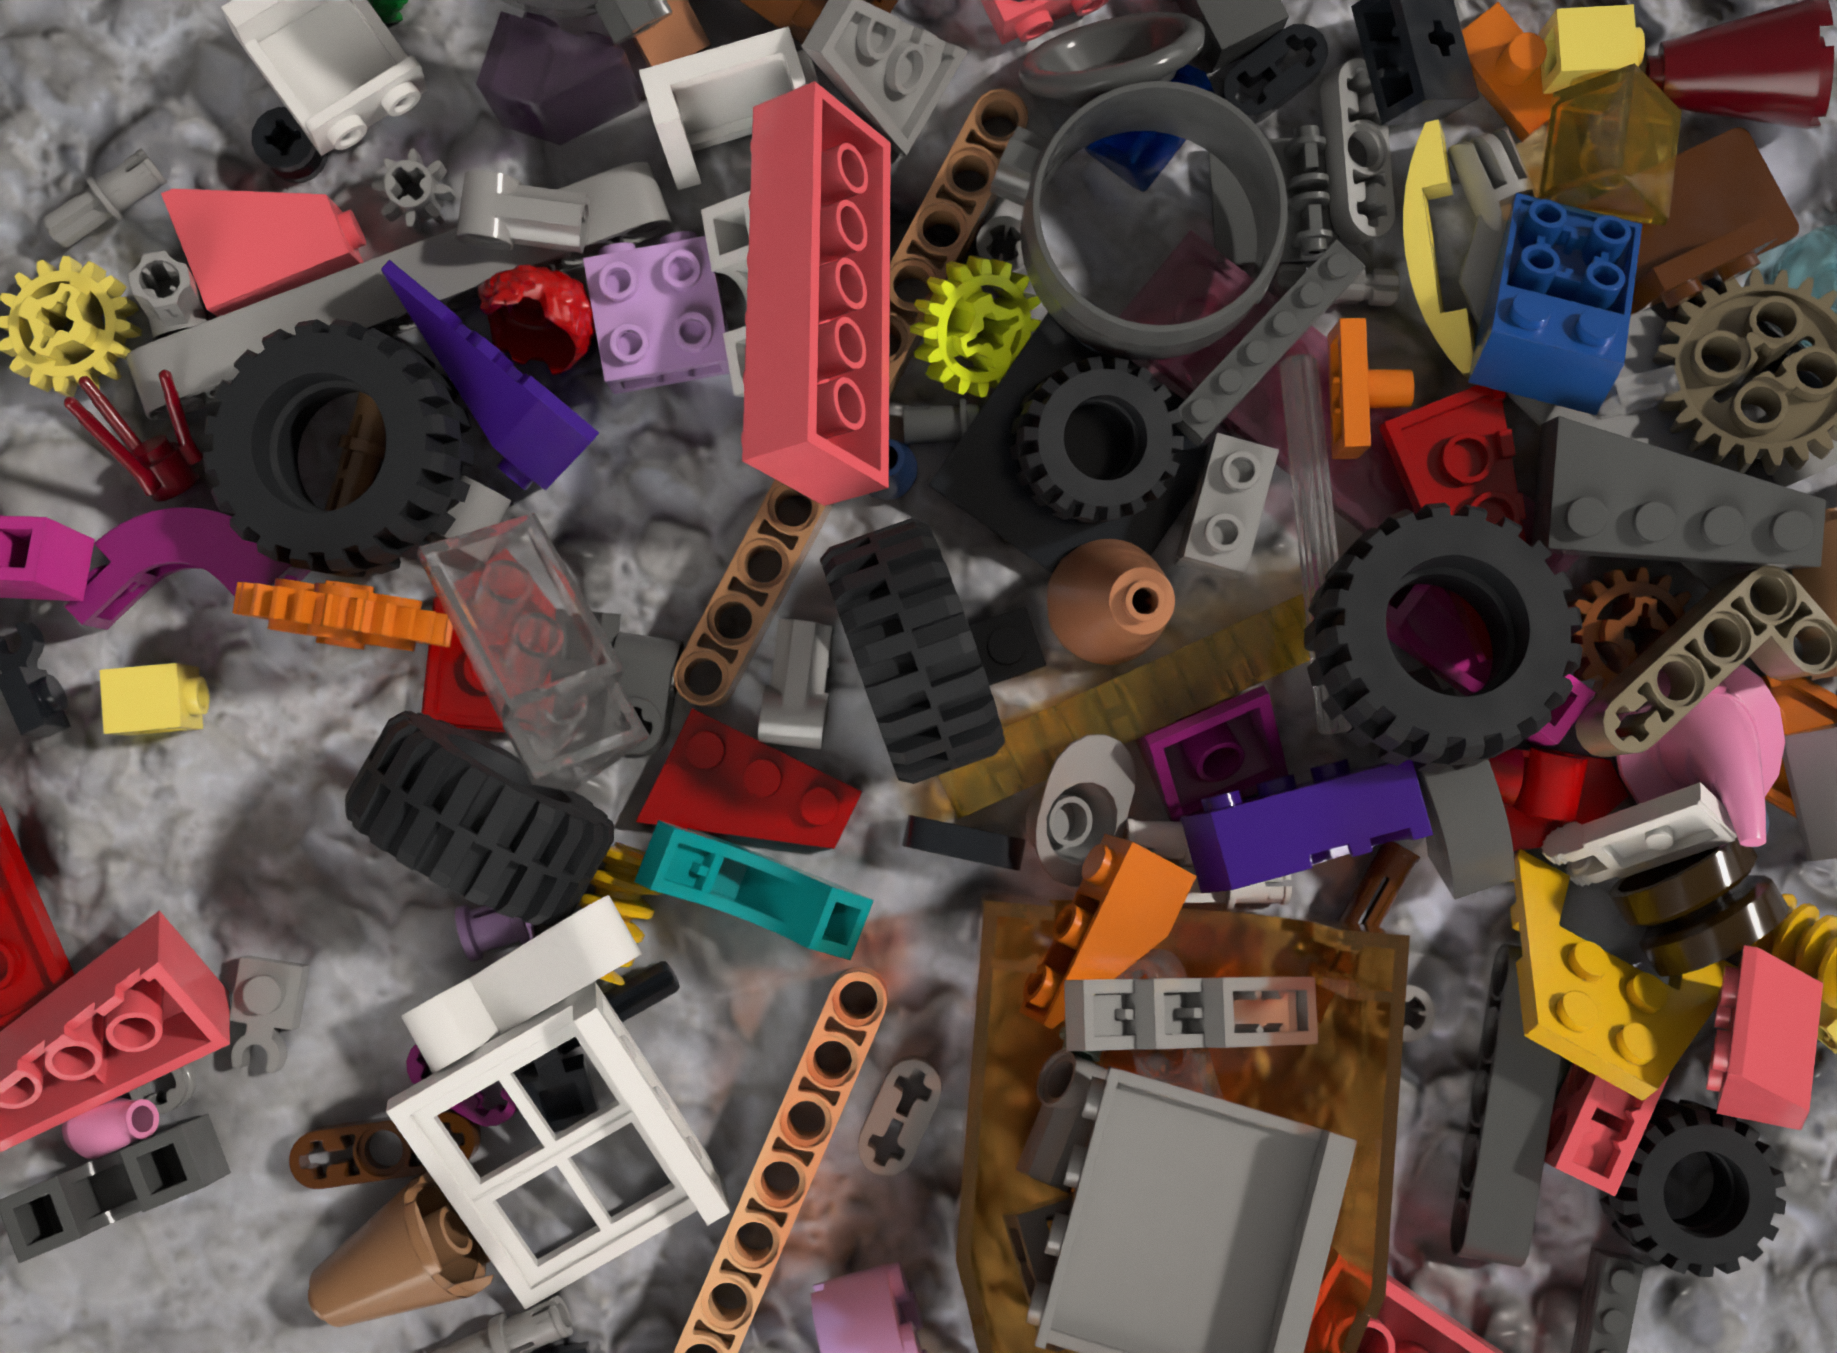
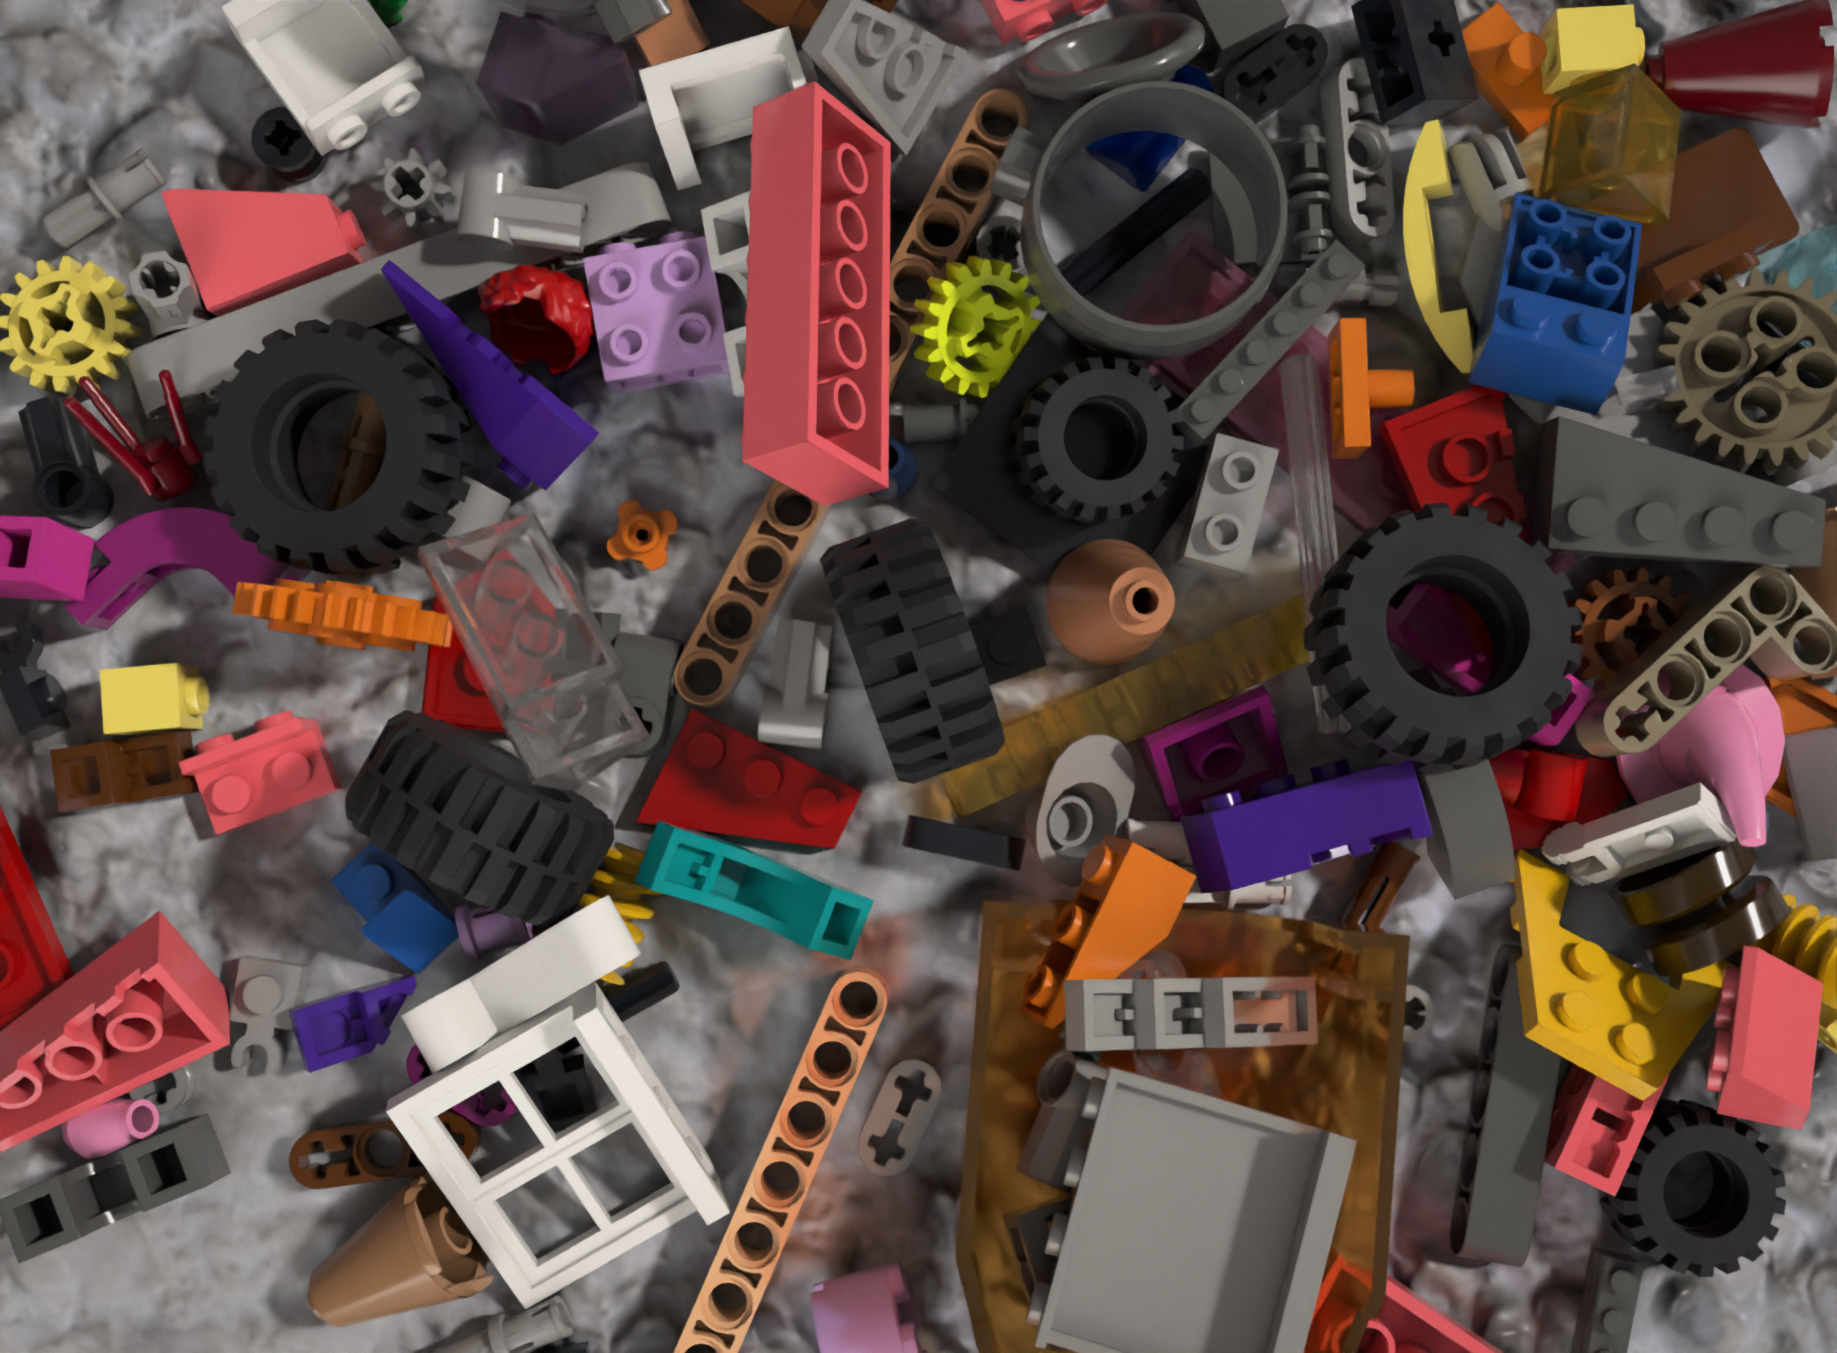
(61, 459): none -> black piece
(122, 771): none -> reddish brown slope
(262, 772): none -> coral bracket
(348, 1022): none -> dark purple slope
(398, 908): none -> blue slope
(652, 550): none -> orange plate
(1137, 231): none -> black axle

